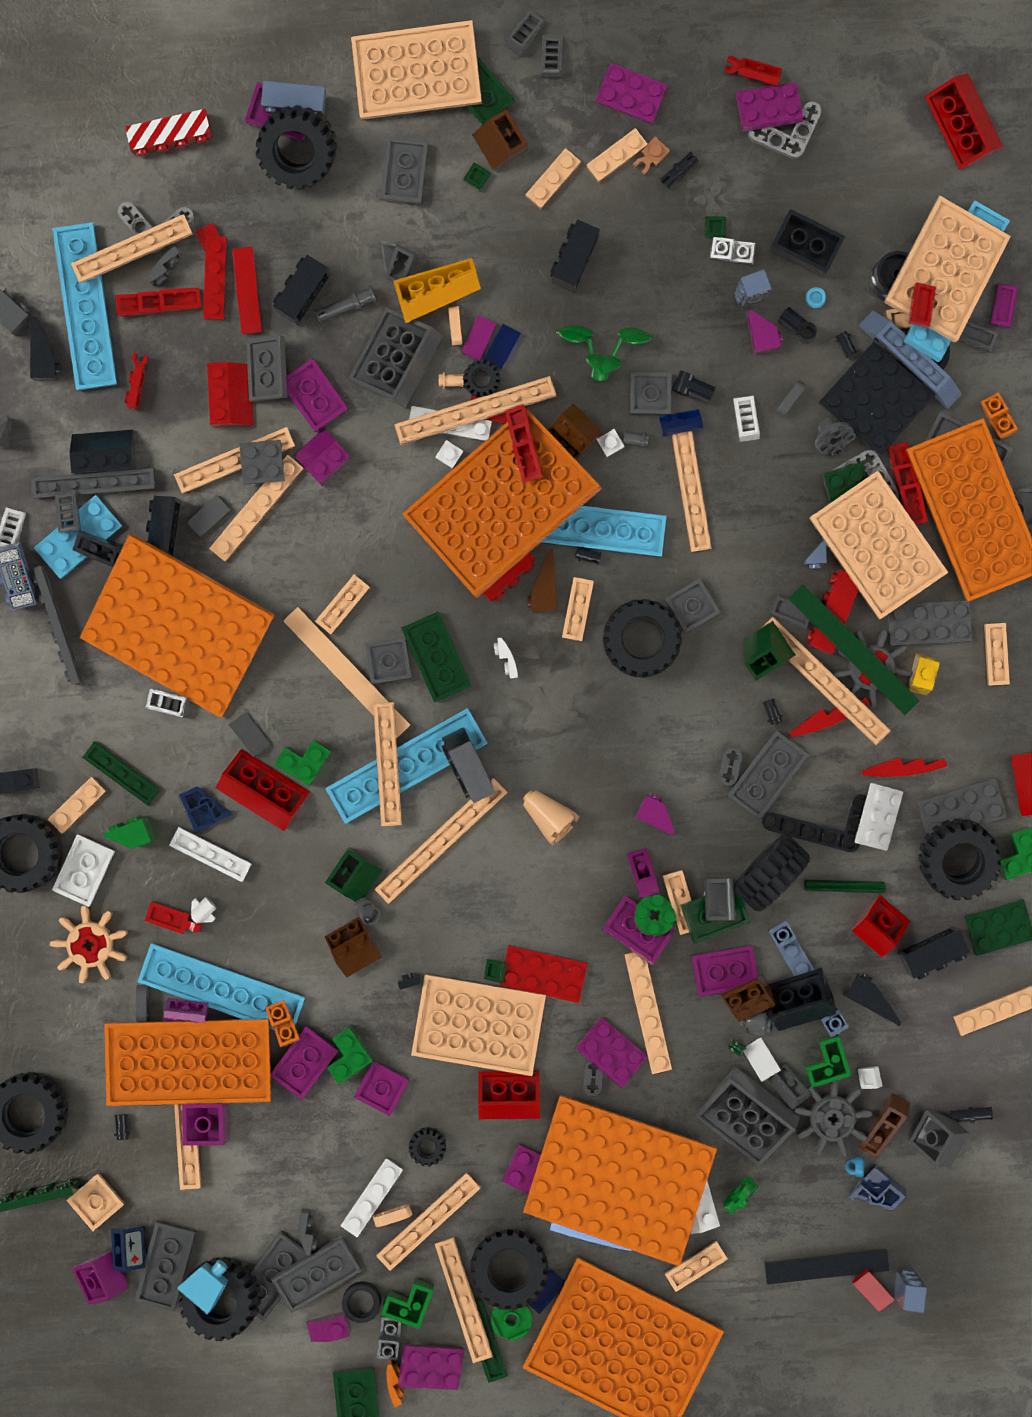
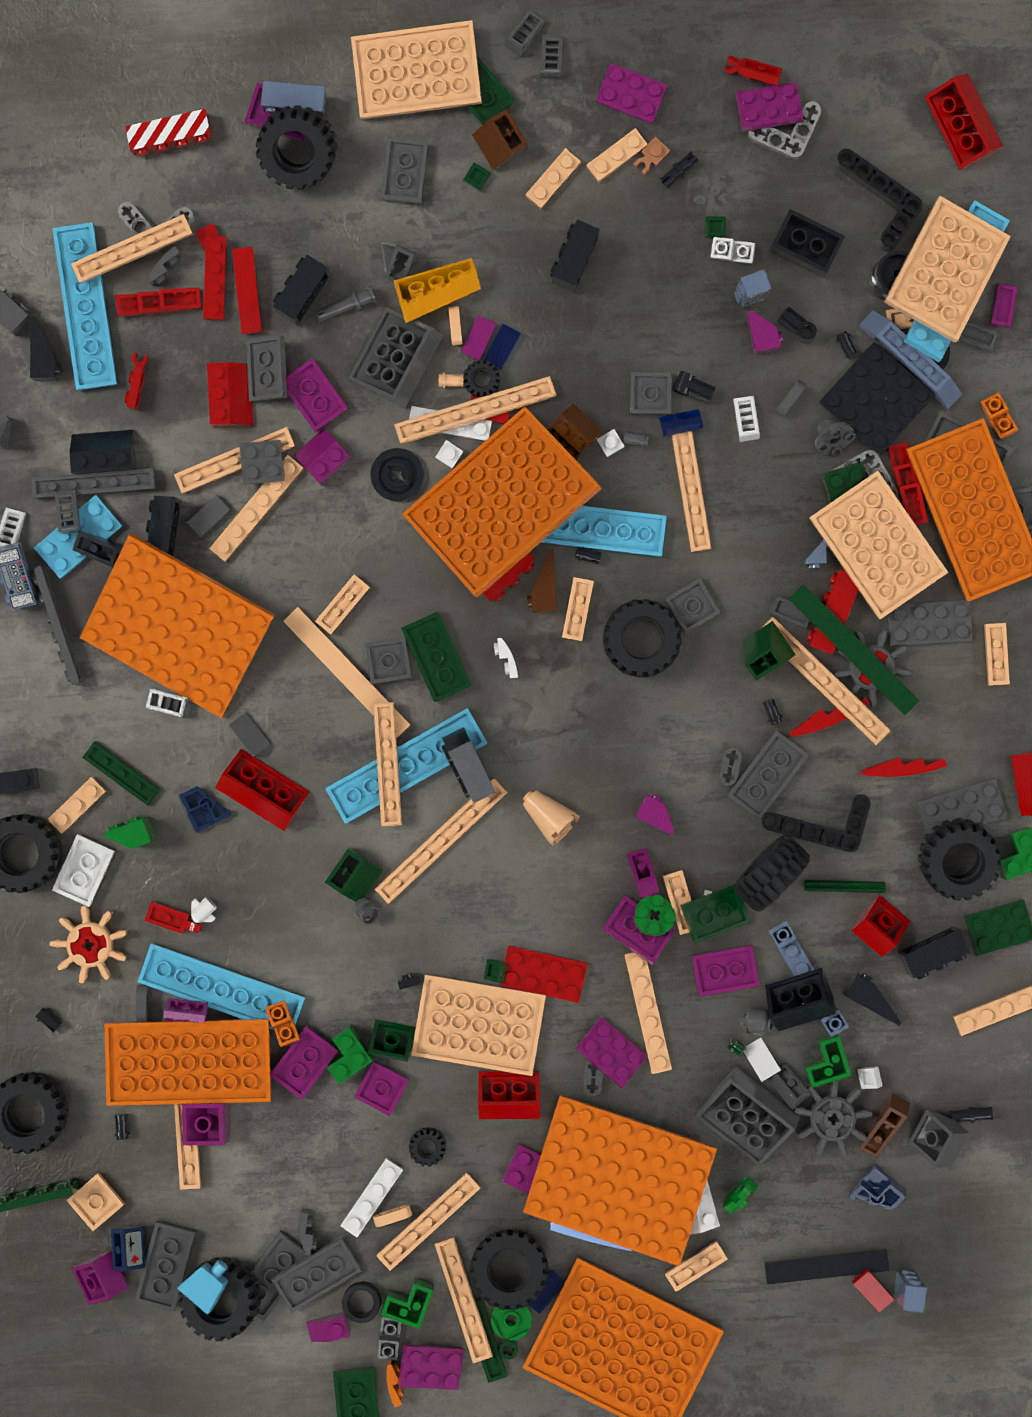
(48, 1019): none -> black pin
(210, 854): white plate -> none
(304, 767): green brick -> none
(352, 947): reddish brown slope -> none
(391, 1040): none -> dark green slope
(398, 460): none -> black gear
(506, 1355): none -> dark green bush
(524, 444): red slope -> none
(603, 364): green plant -> none
(719, 899): dark grey tile -> none
(749, 998): reddish brown slope -> none
(815, 298): medium azure tile -> none
(859, 1166): dark azure tile -> none
(878, 817): white plate -> none
(883, 193): none -> black beam
(922, 305): red tile -> none
(923, 674): yellow torso -> none

